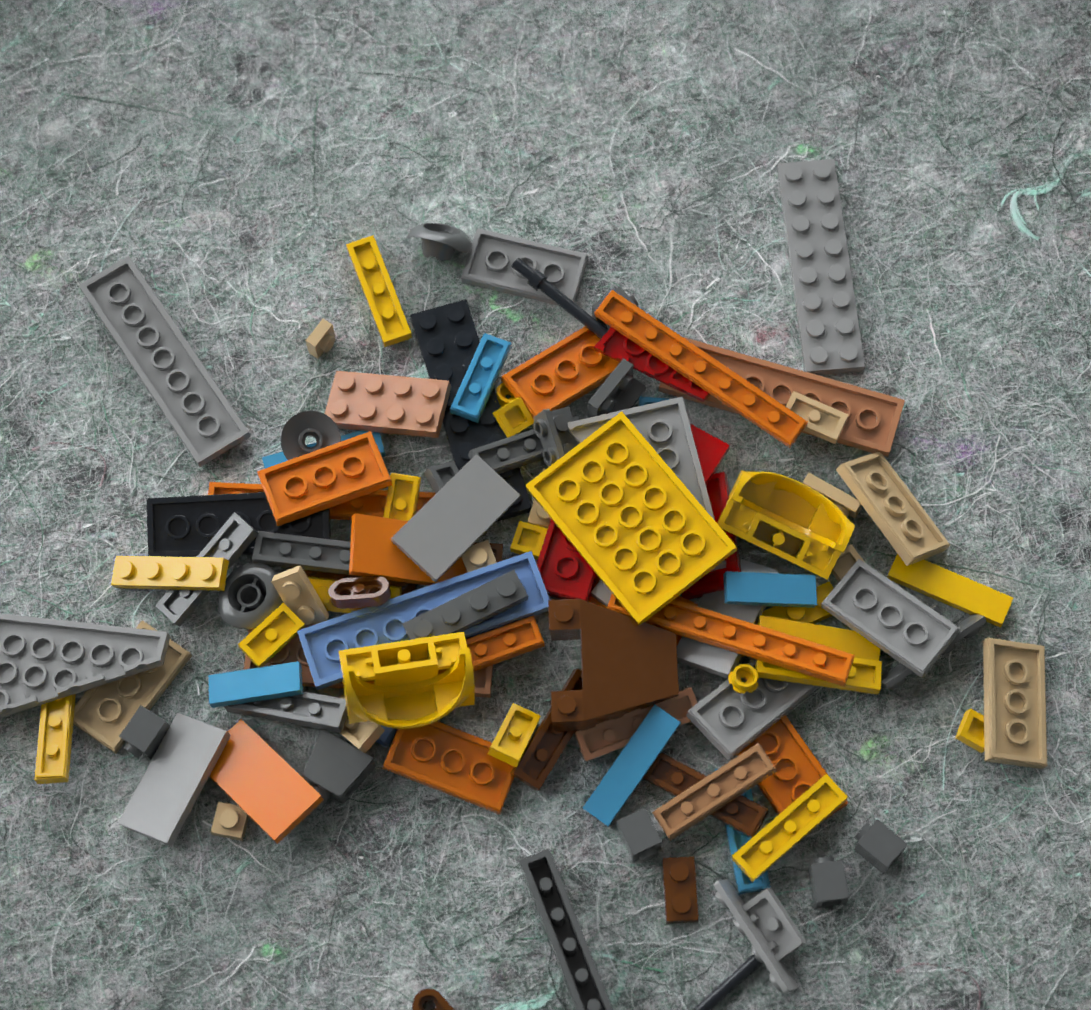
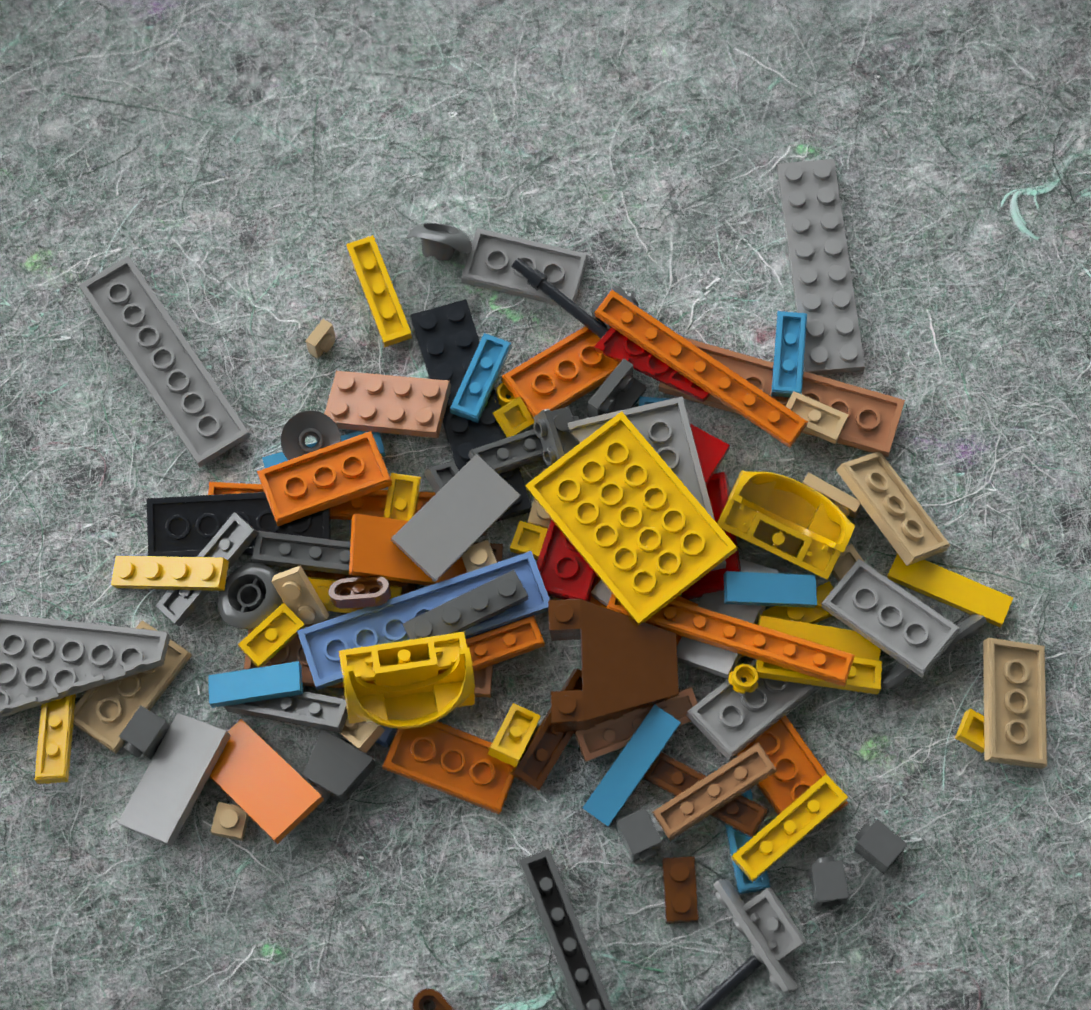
(789, 353): none -> dark azure tile

